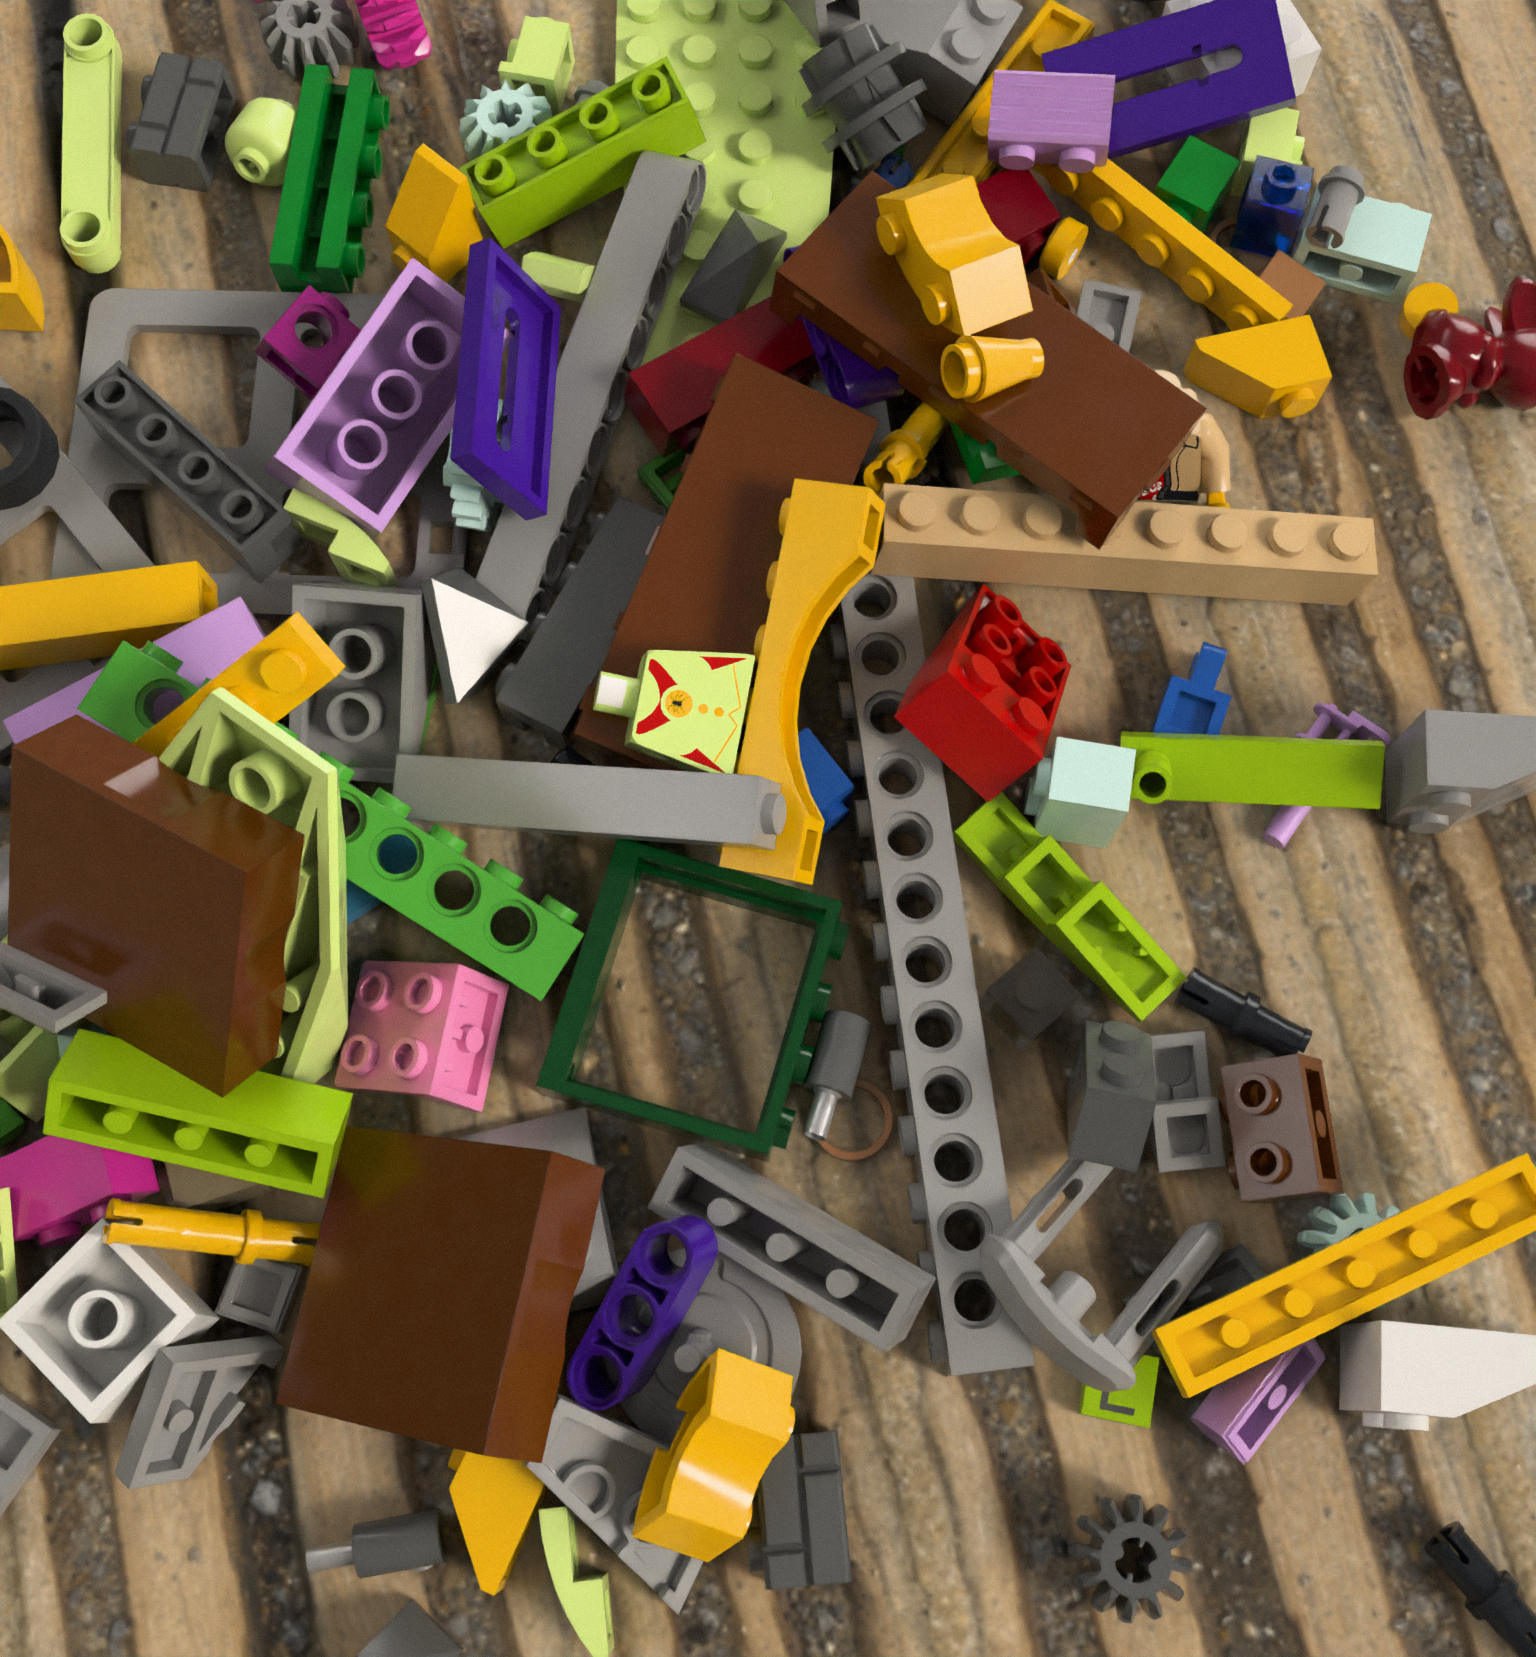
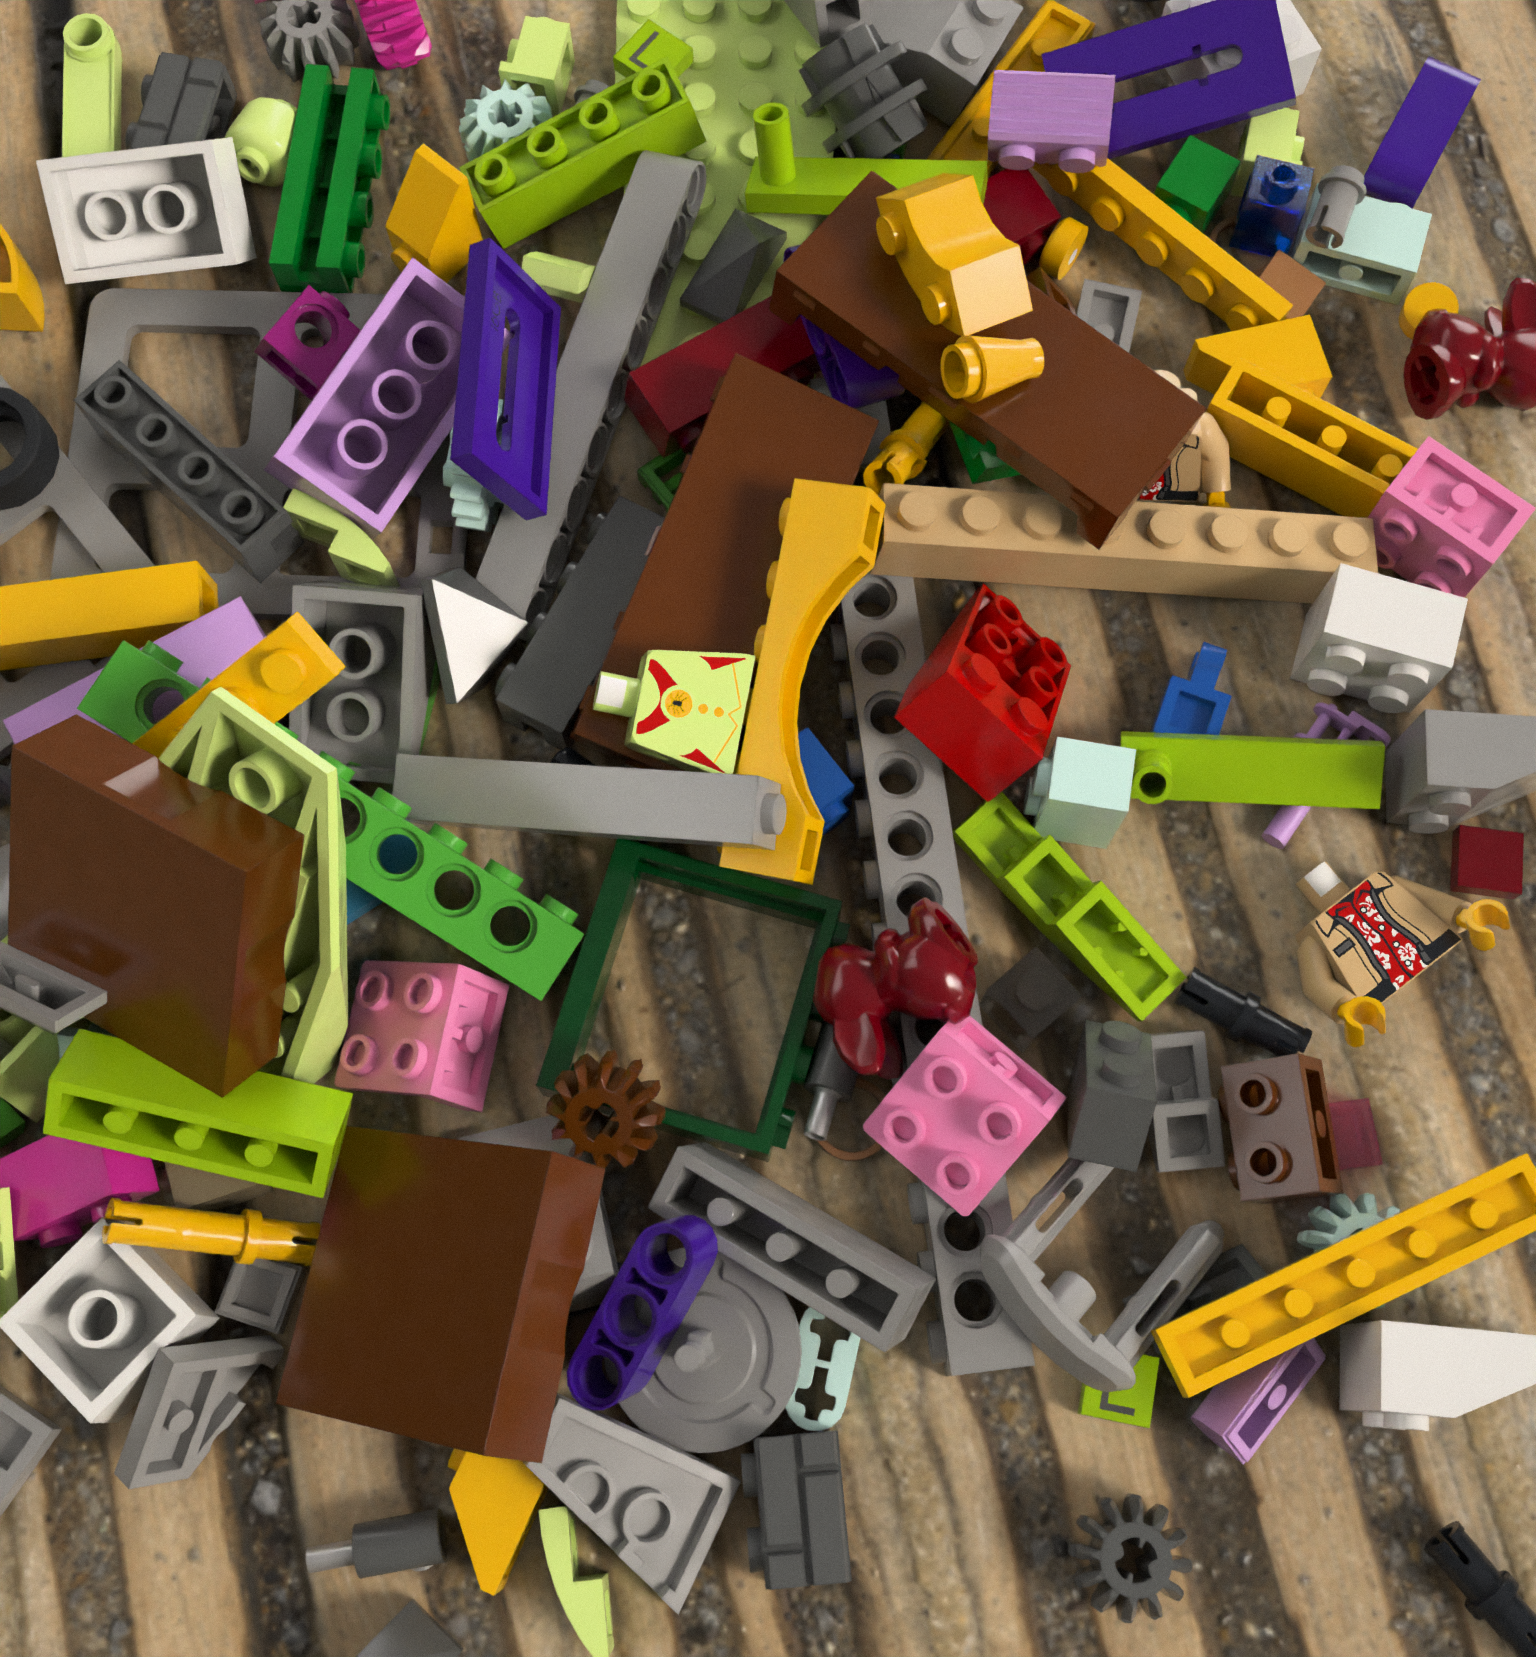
(147, 210): none -> white slope
(603, 1136): none -> reddish brown gear
(649, 46): none -> lime tile
(705, 1484): yellow brick -> none
(818, 184): none -> lime piece
(838, 1376): none -> light aqua beam
(915, 973): none -> dark red animal
(963, 1113): none -> bright pink bracket
(1306, 441): none -> yellow brick
(1355, 1135): none -> clear pink tile
(1378, 639): none -> white brick
(1379, 941): none -> torso
(1419, 133): none -> dark purple beam
(1444, 521): none -> bright pink bracket
(1487, 862): none -> dark red tile

